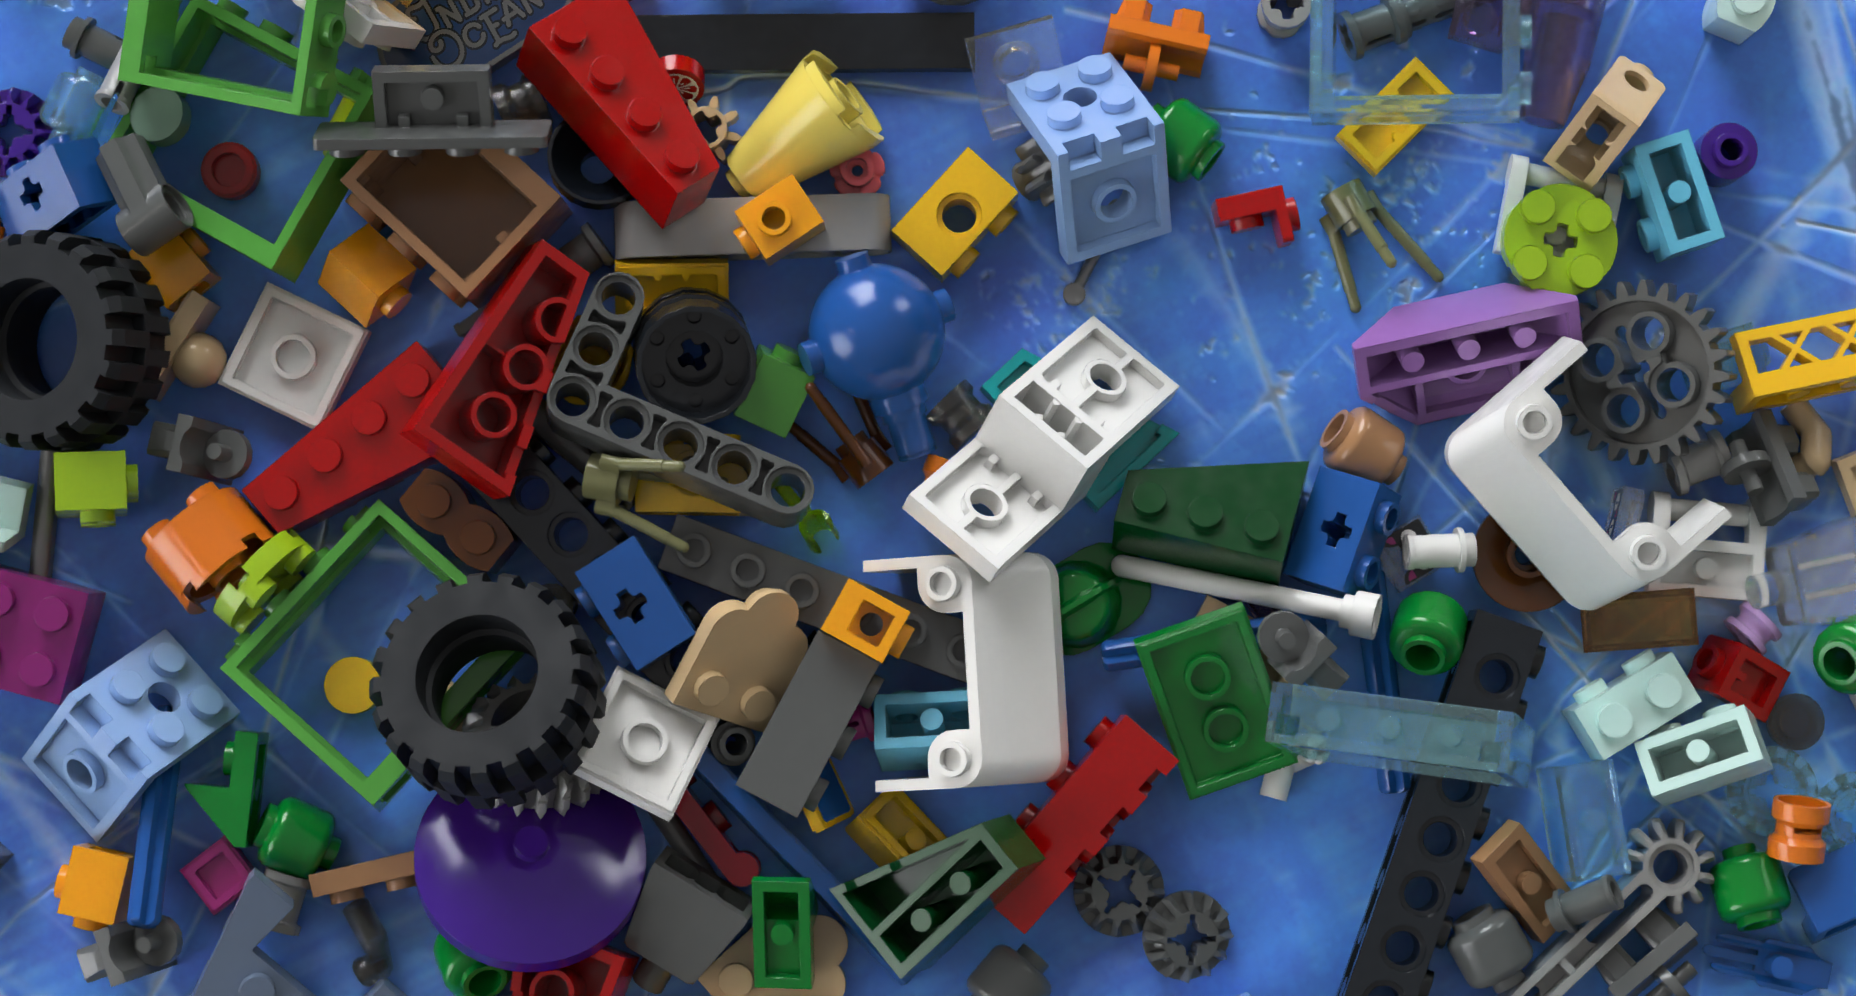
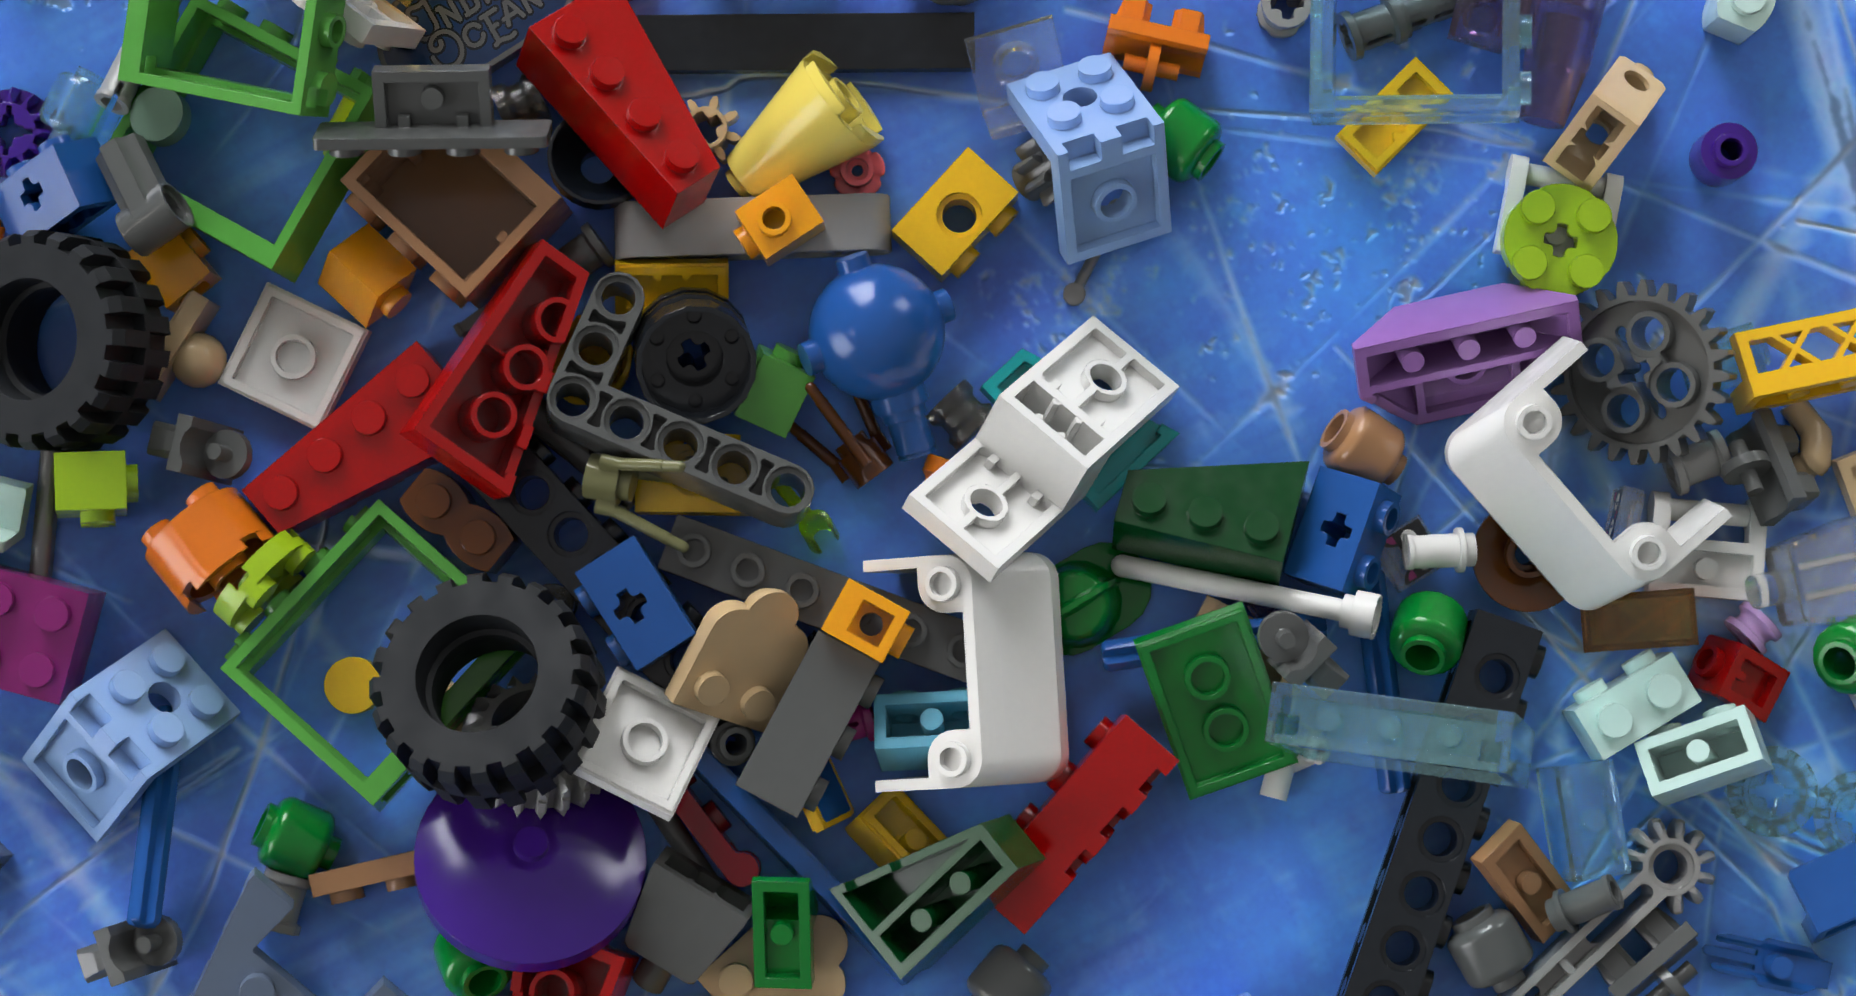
(91, 42): dark grey pin -> none
(95, 886): light orange brick -> none
(218, 874): dark pink tile -> none
(230, 171): red tile -> none
(237, 806): green slope -> none
(374, 941): clear smoke arm -> none
(686, 75): red tile -> none
(1092, 897): dark grey gear -> none
(1170, 919): dark grey gear -> none
(1247, 210): red bracket -> none
(1356, 211): olive plant -> none
(1670, 197): medium azure brick -> none
(1749, 888): green head -> none
(1795, 722): clear smoke plate -> none
(1798, 829): orange wheel -> none

